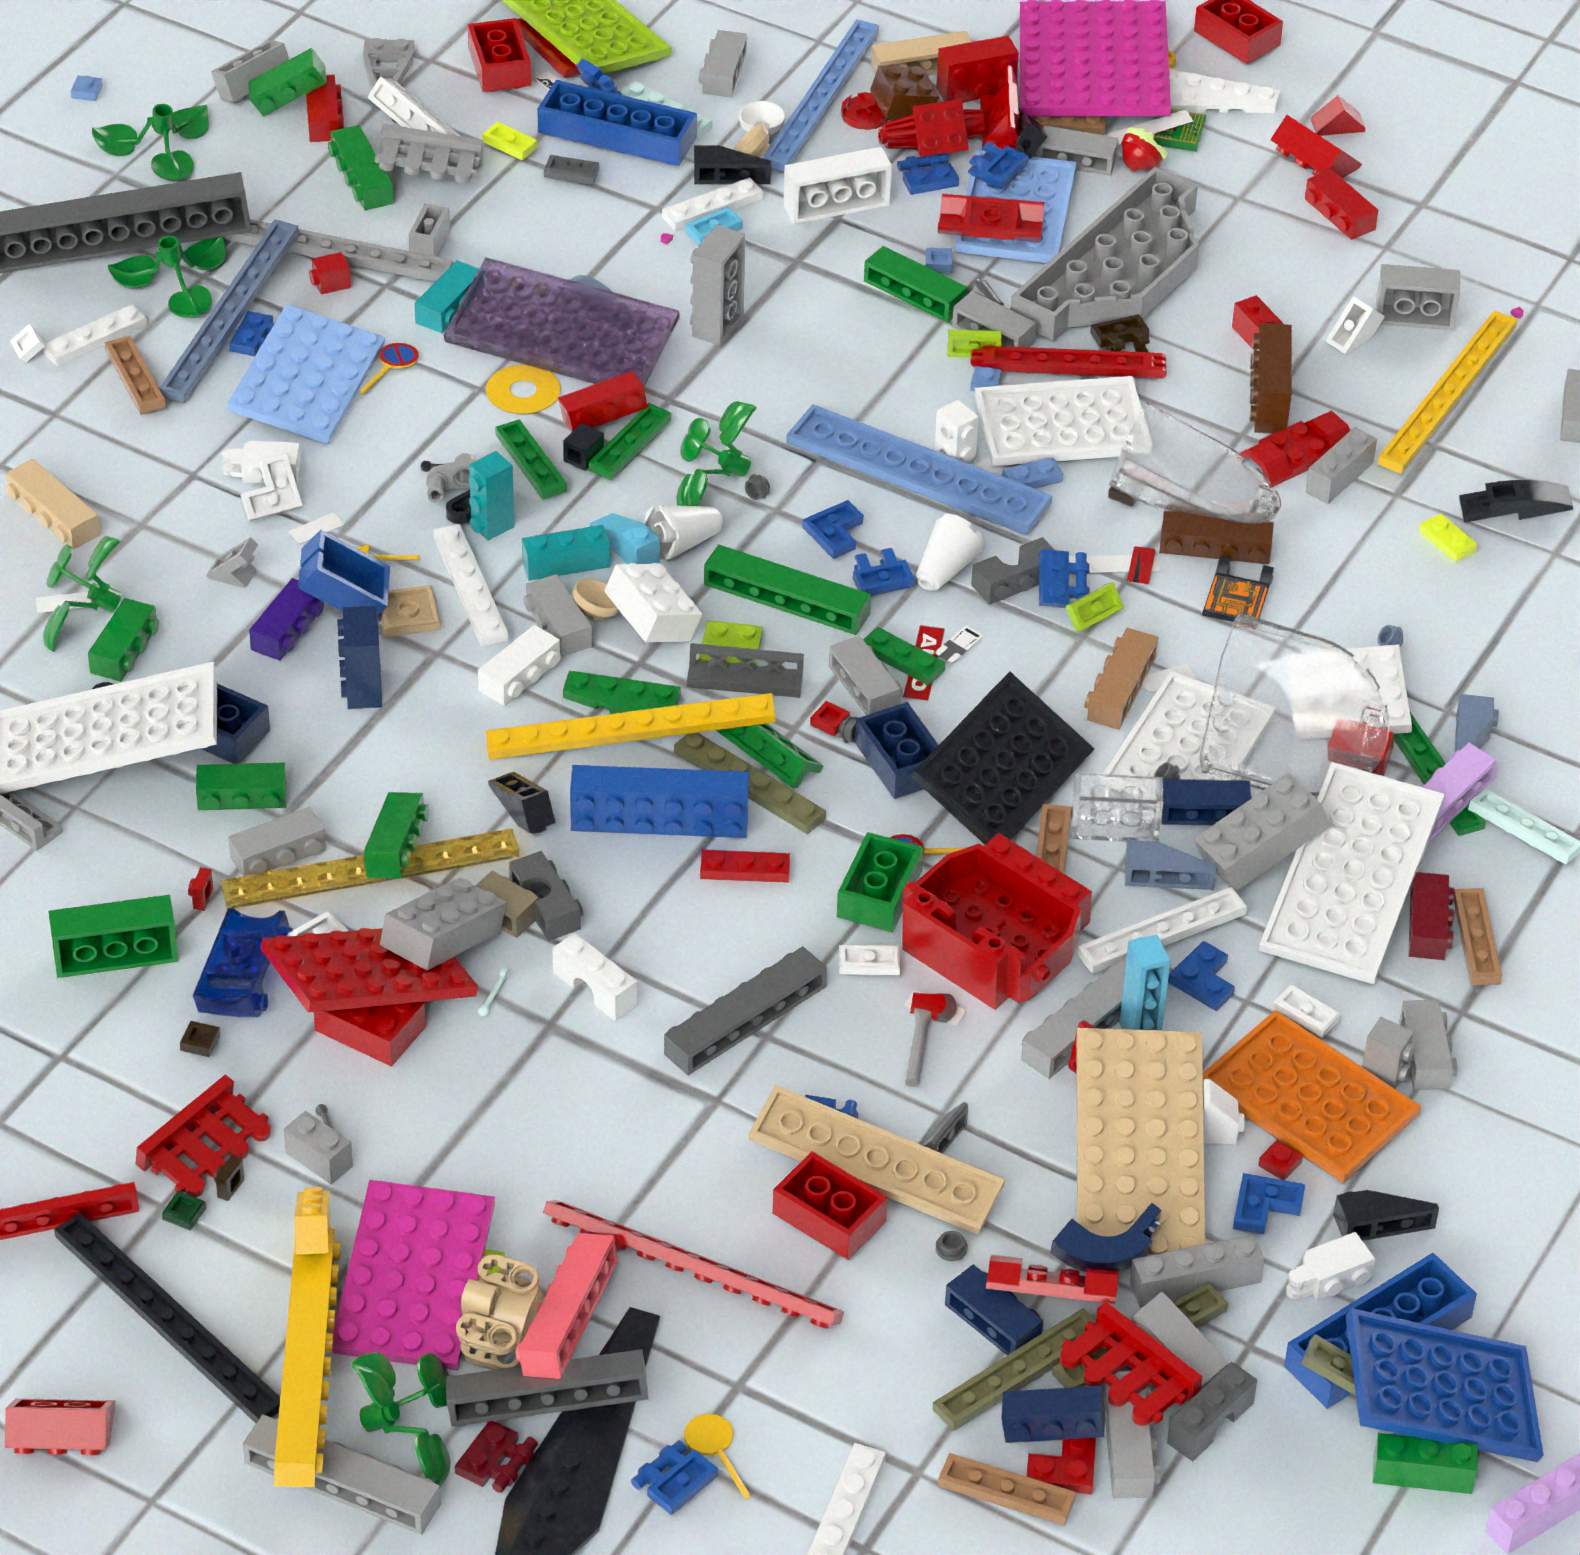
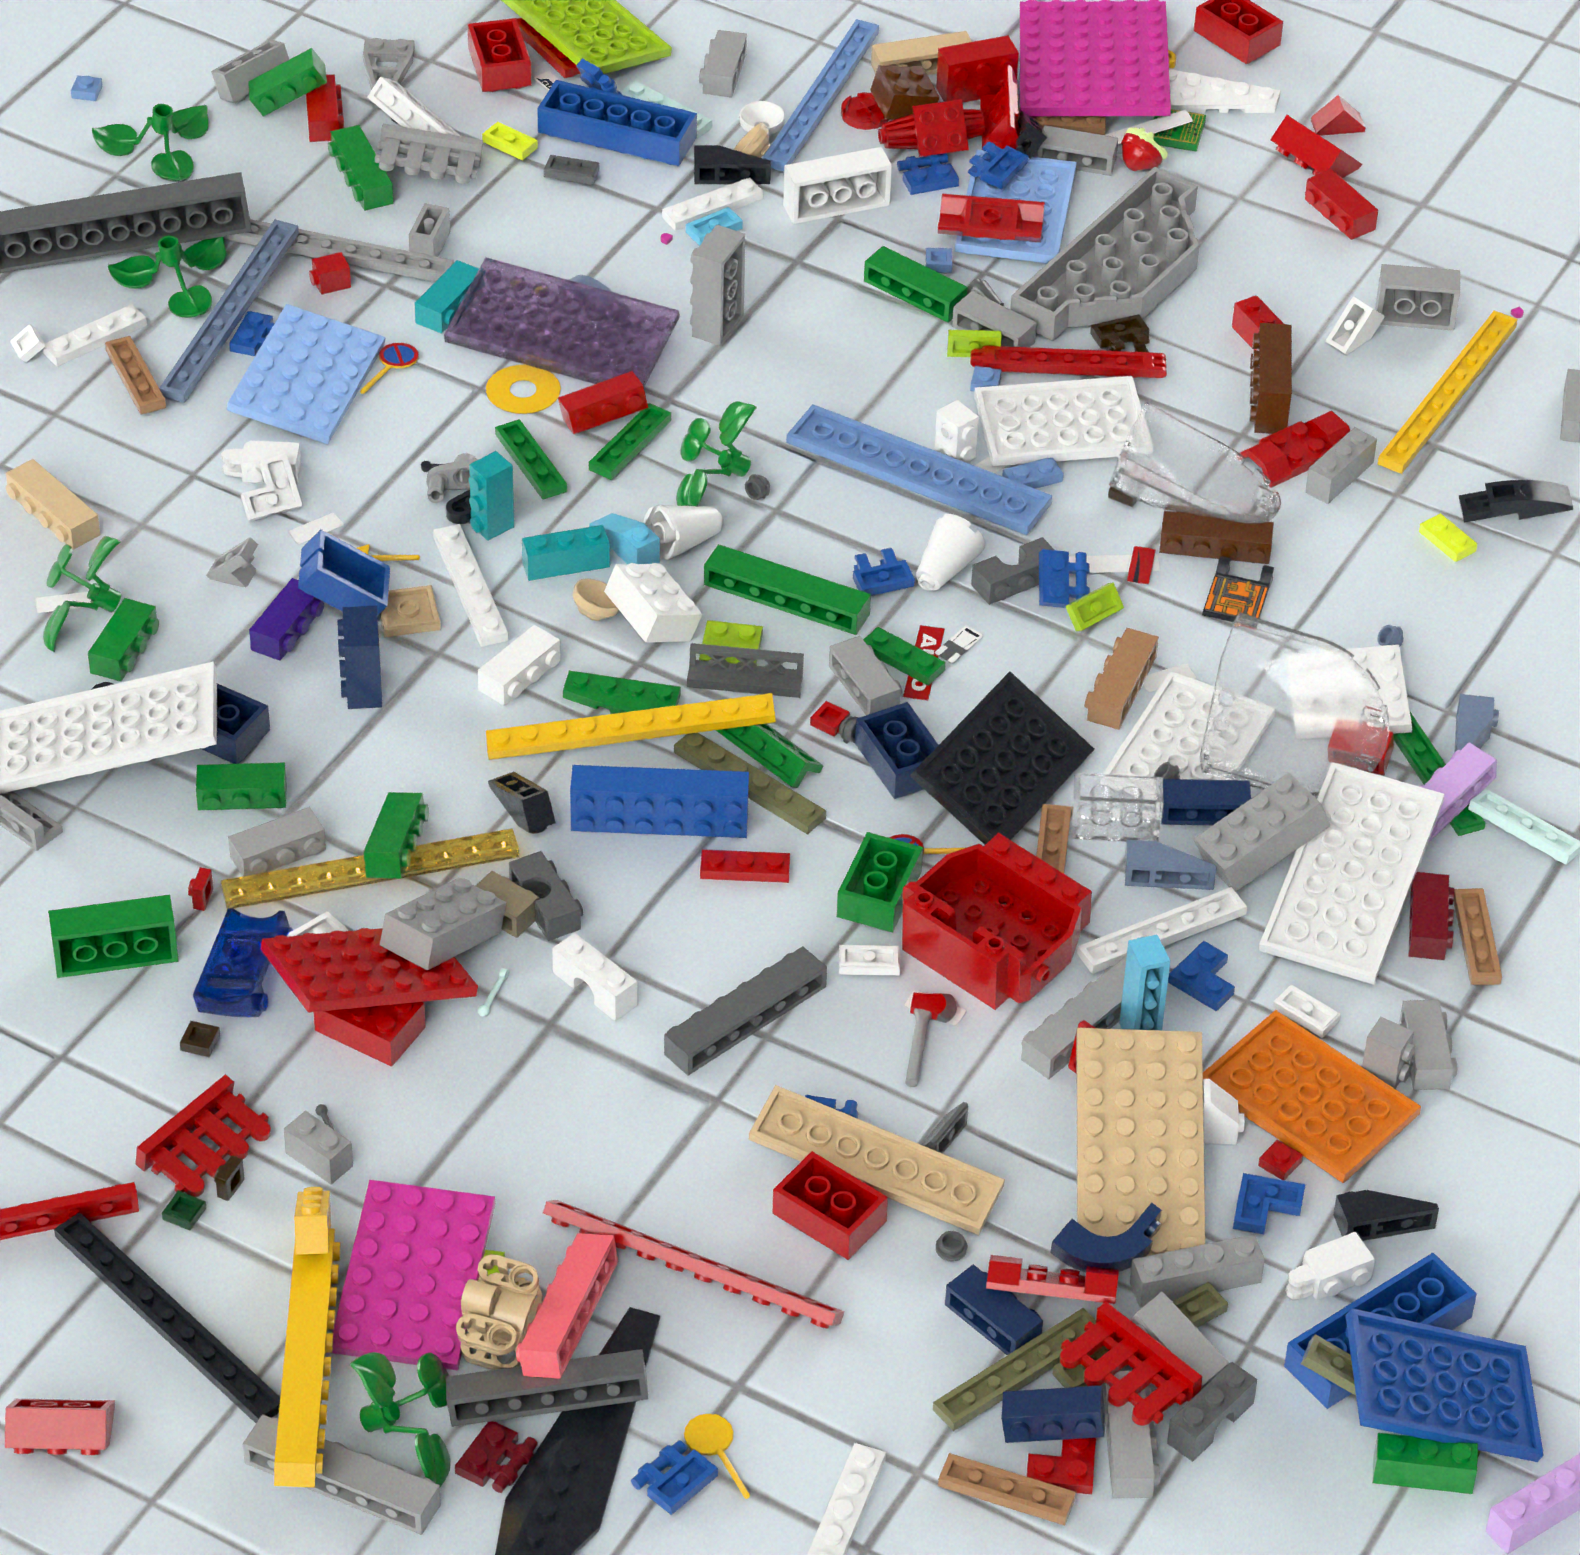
(558, 614): light grey brick -> none
(582, 446): black brick -> none
(831, 527): blue plate -> none

